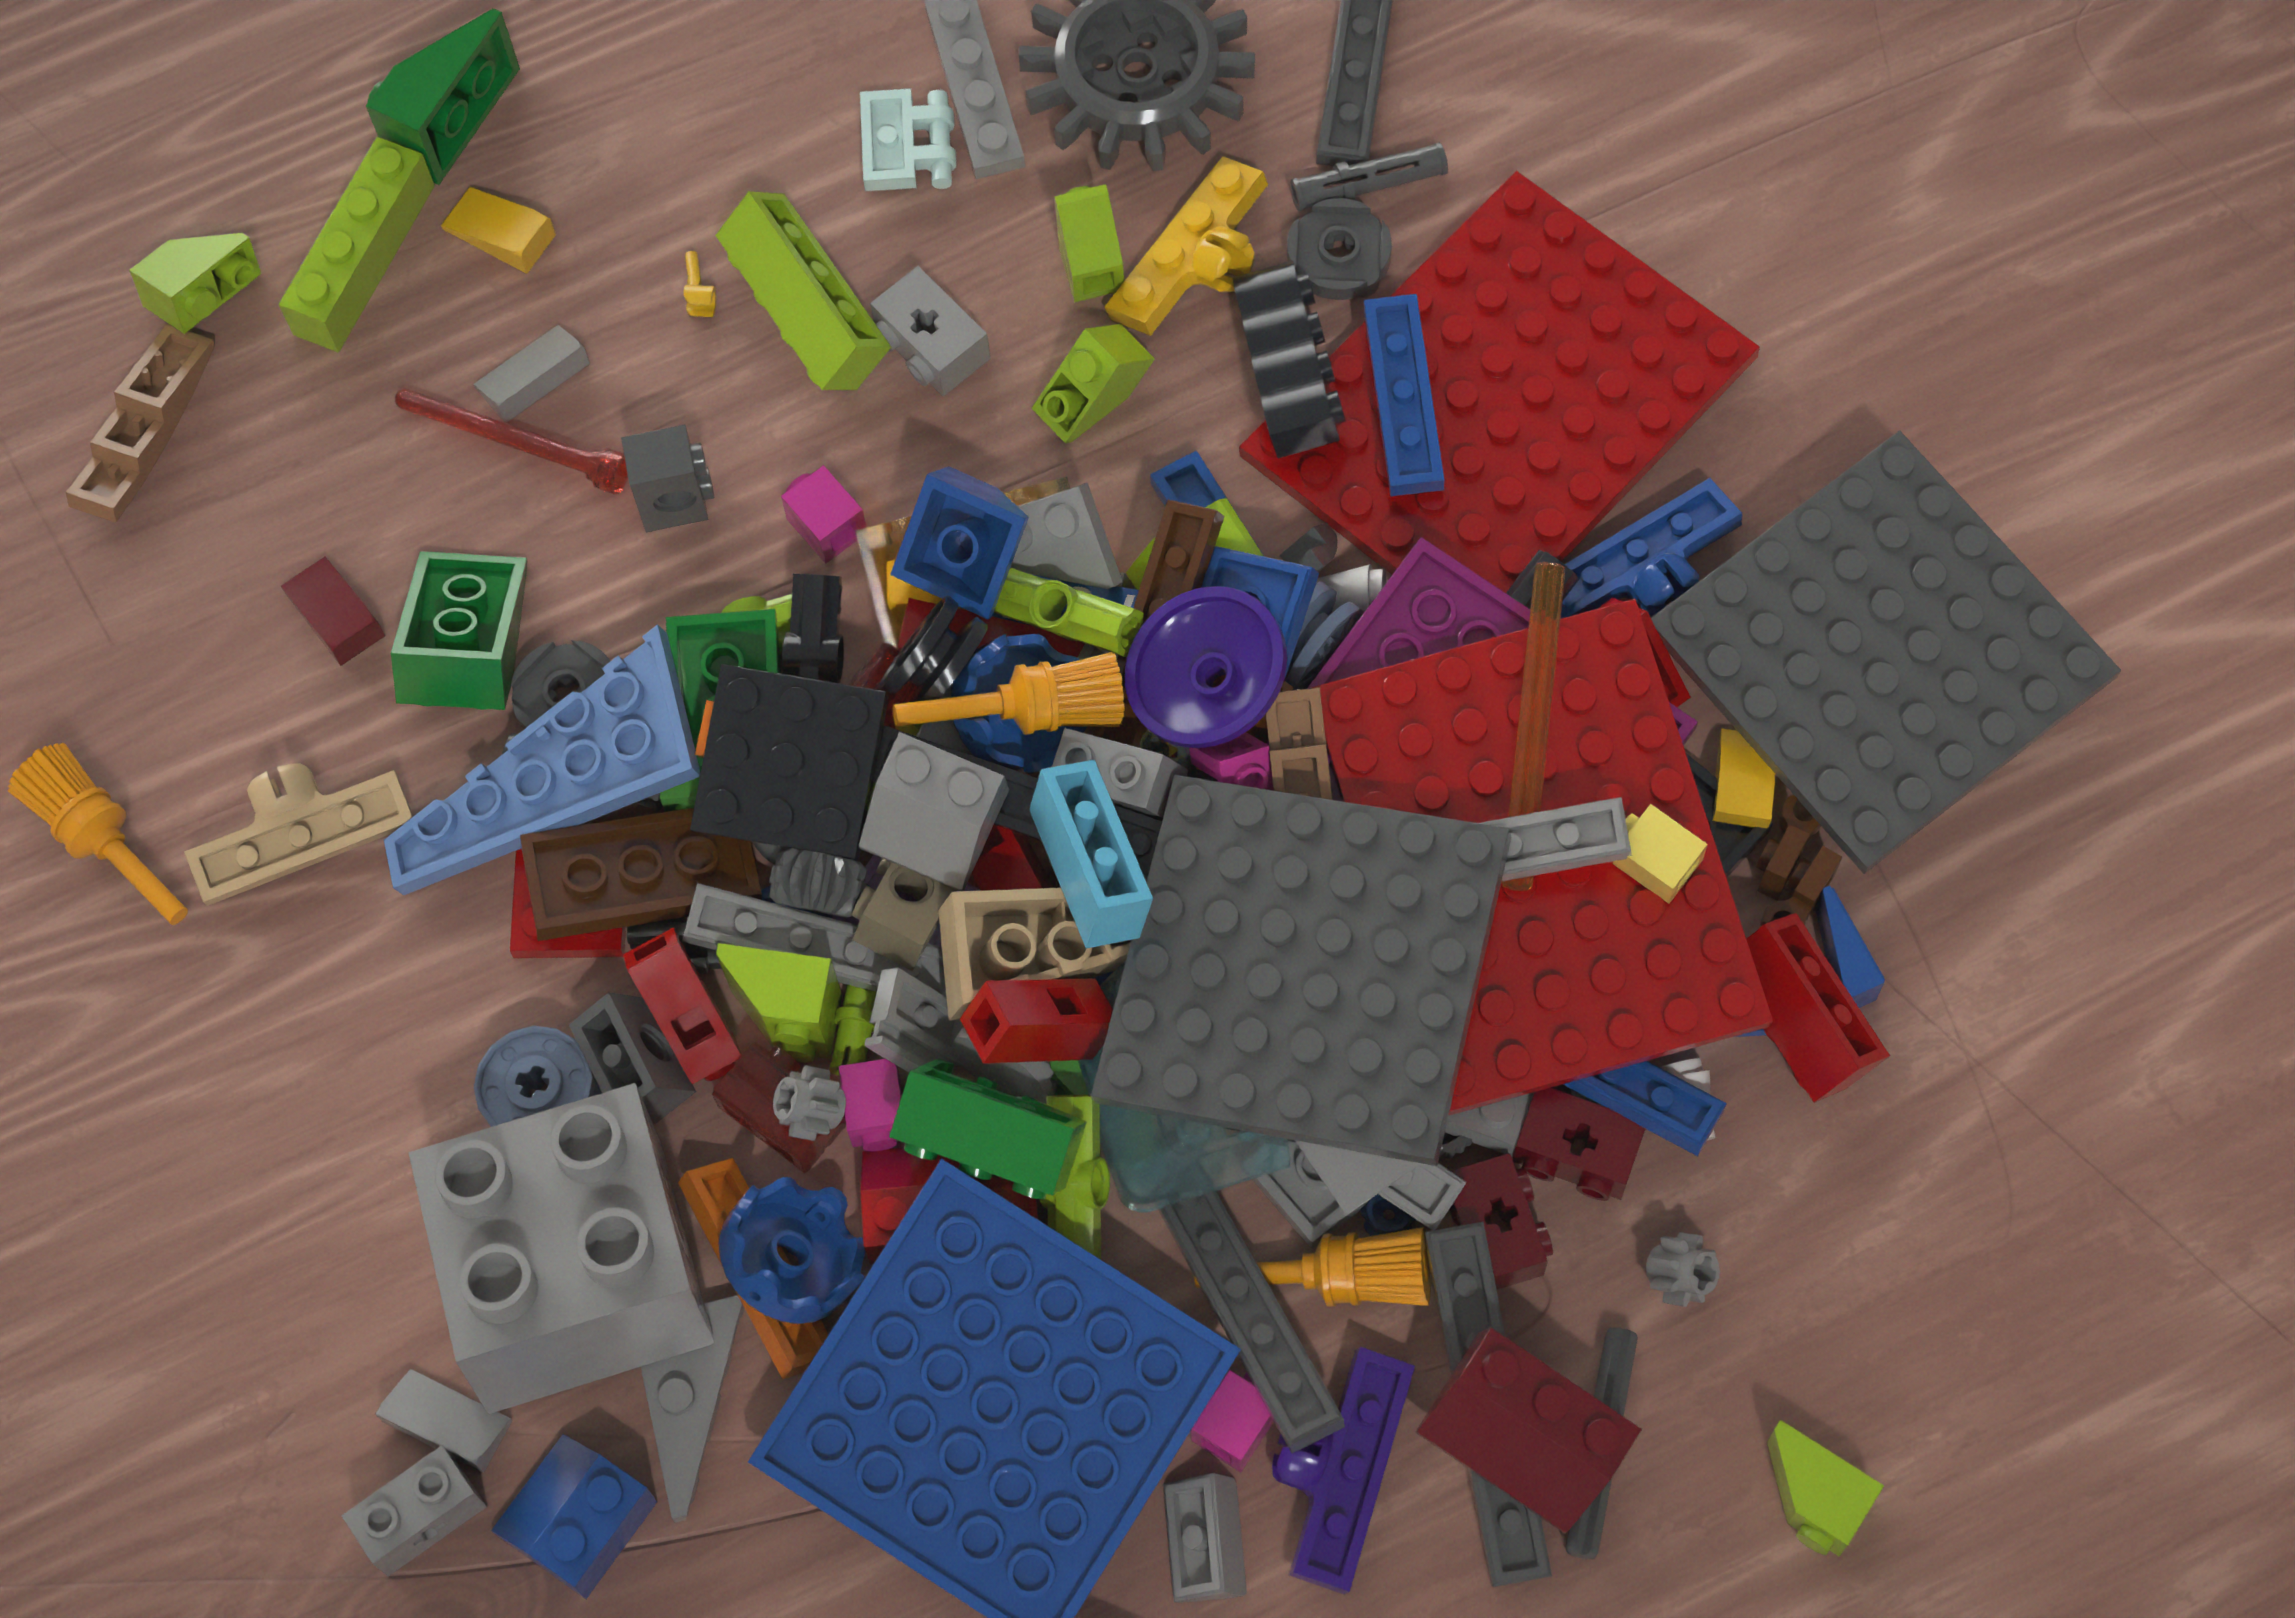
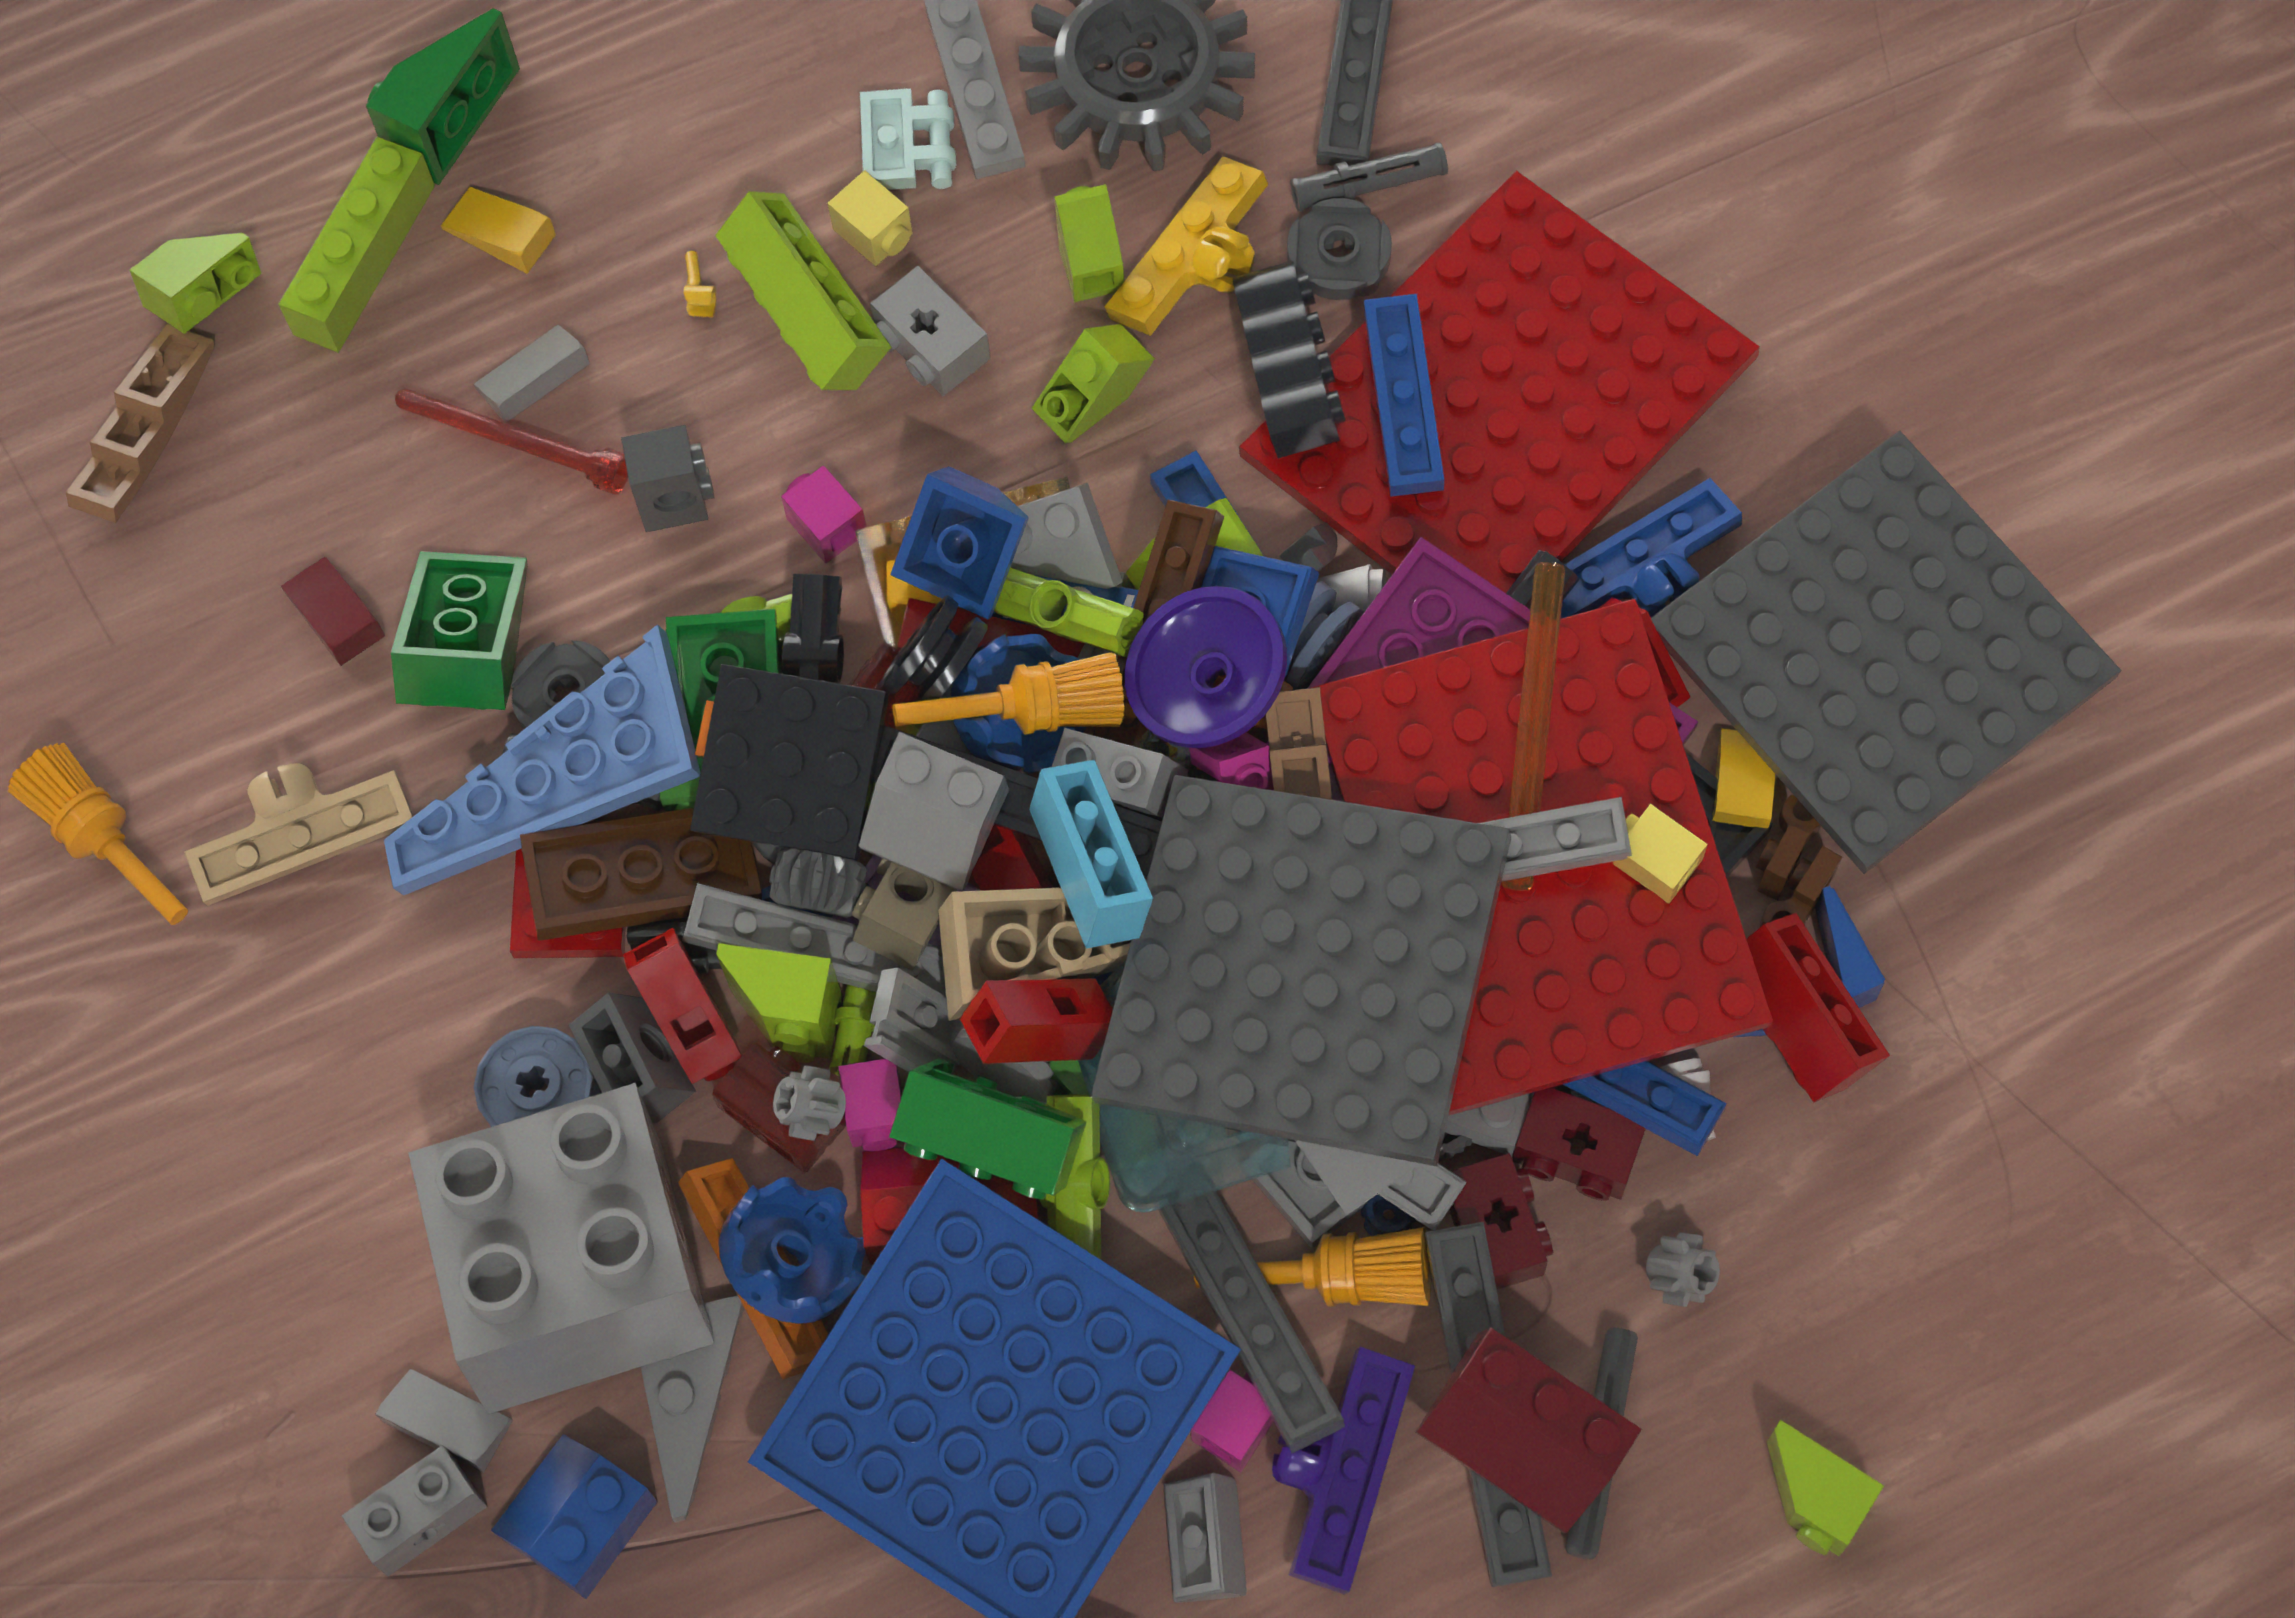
(870, 218): none -> light yellow brick

